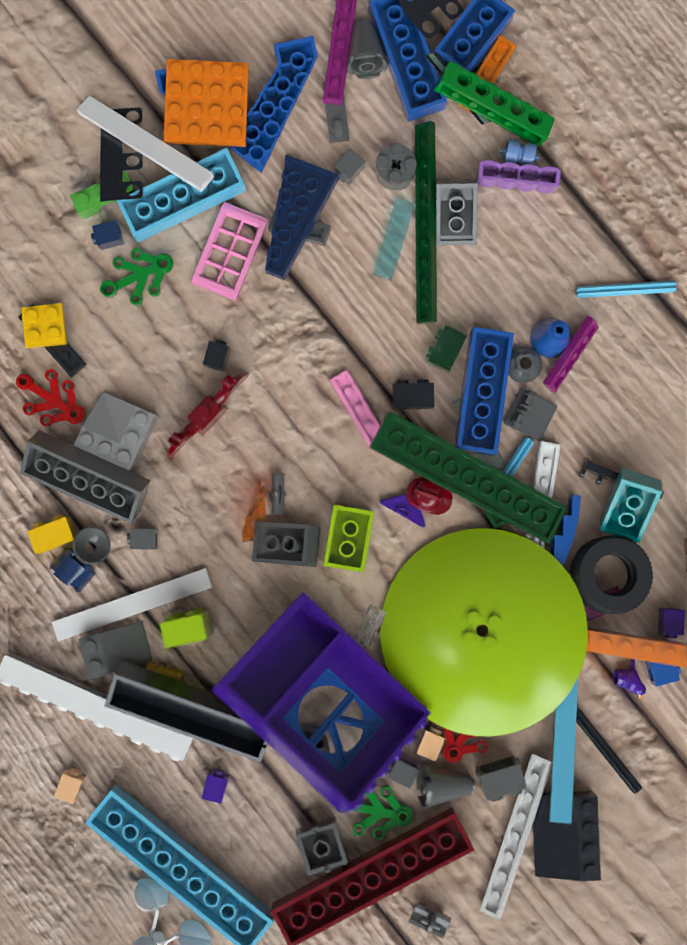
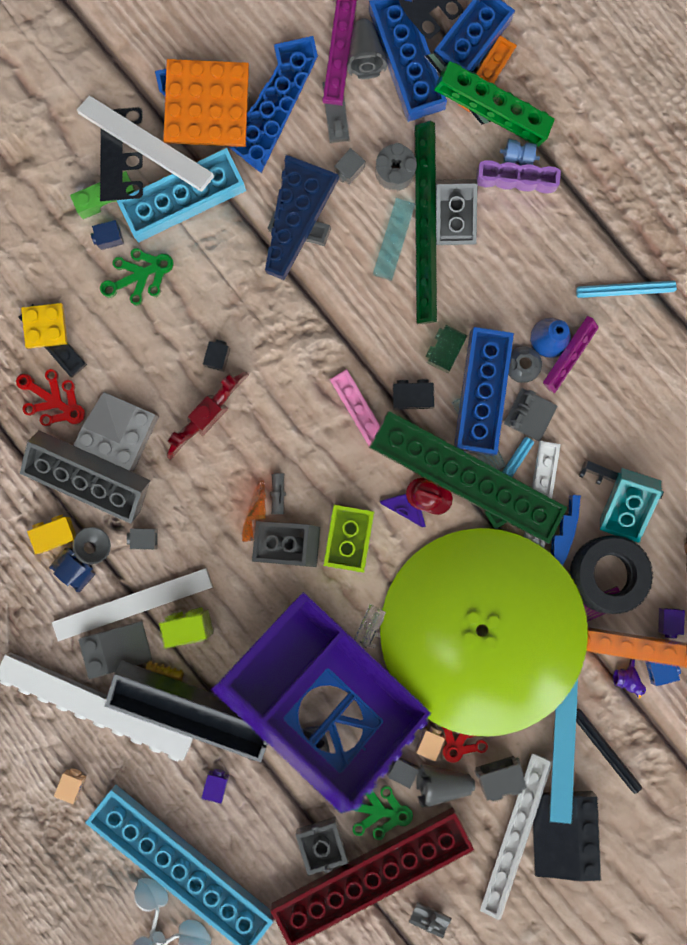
(216, 286): bright pink piece -> none

